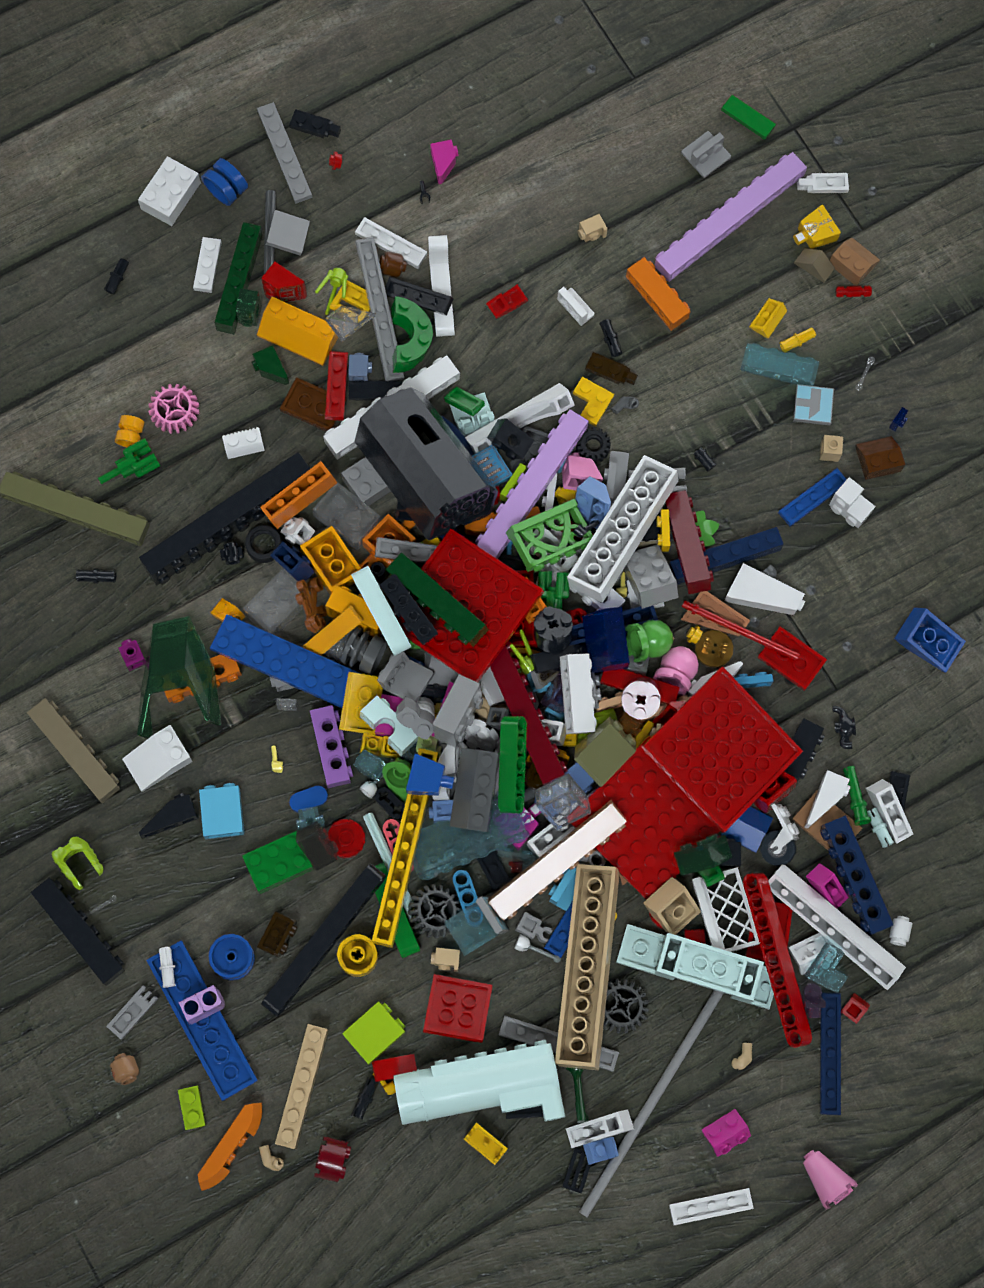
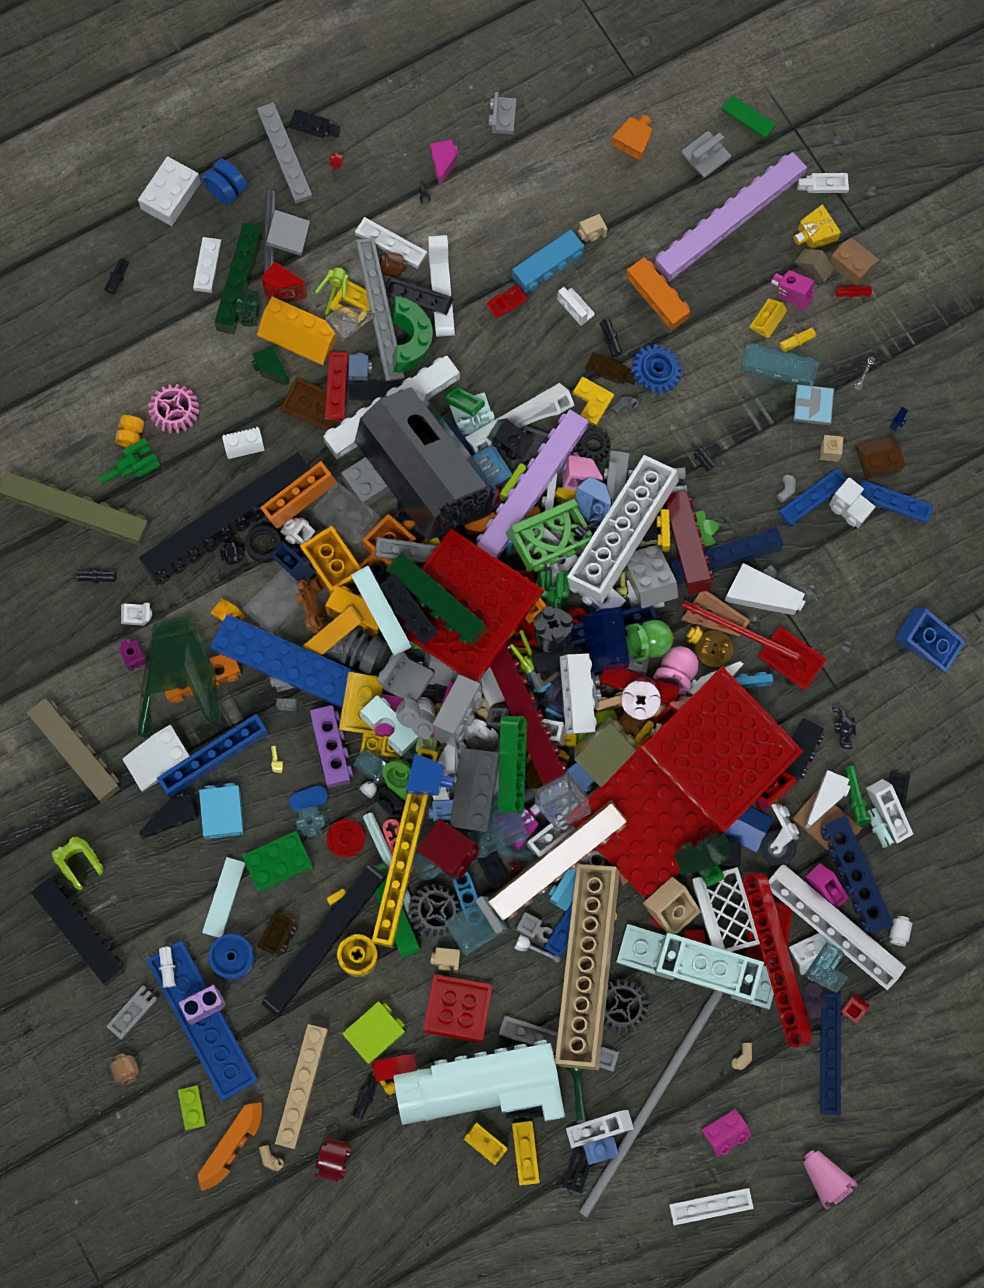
(135, 614): none -> white bracket
(212, 756): none -> blue brick
(224, 898): none -> light aqua tile
(316, 845): clear smoke brick -> none
(335, 898): none -> yellow tile
(448, 849): none -> dark red brick
(503, 114): none -> light grey bracket
(525, 1153): none -> yellow plate
(548, 261): none -> dark azure brick
(633, 137): none -> orange torso
(654, 380): none -> blue gear
(790, 484): none -> light grey arm
(795, 289): none -> dark pink torso
(896, 502): none -> blue tile

